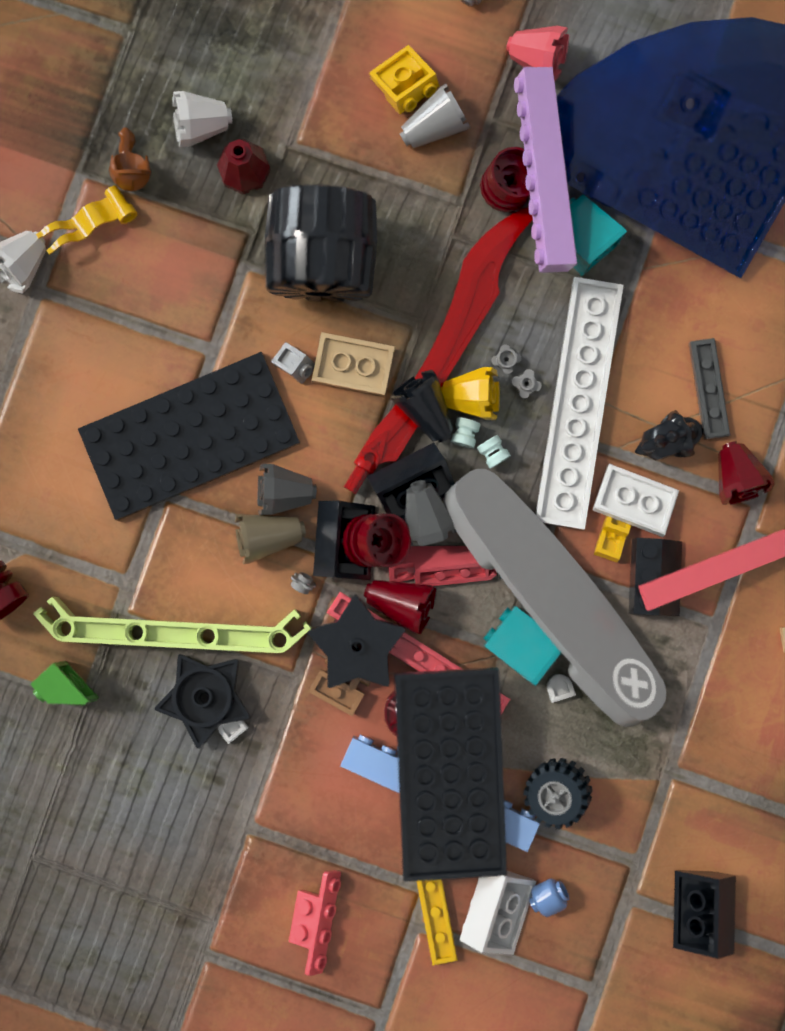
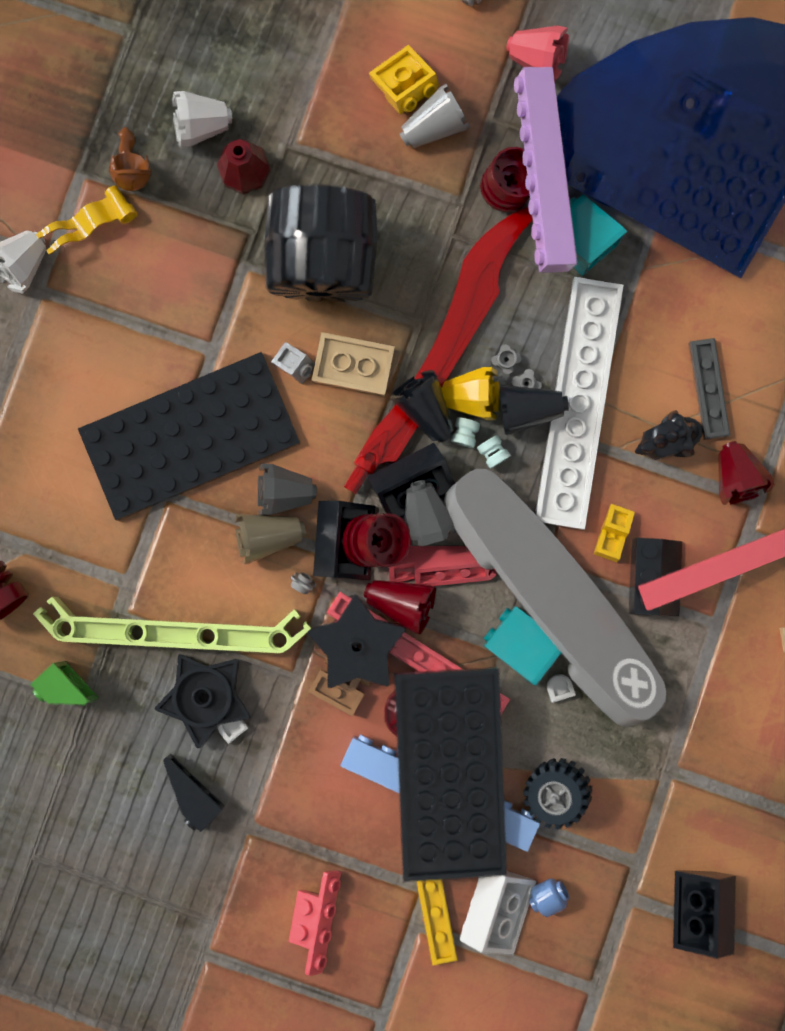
(194, 799): none -> black slope
(530, 407): none -> black cone
(635, 500): white tile -> none

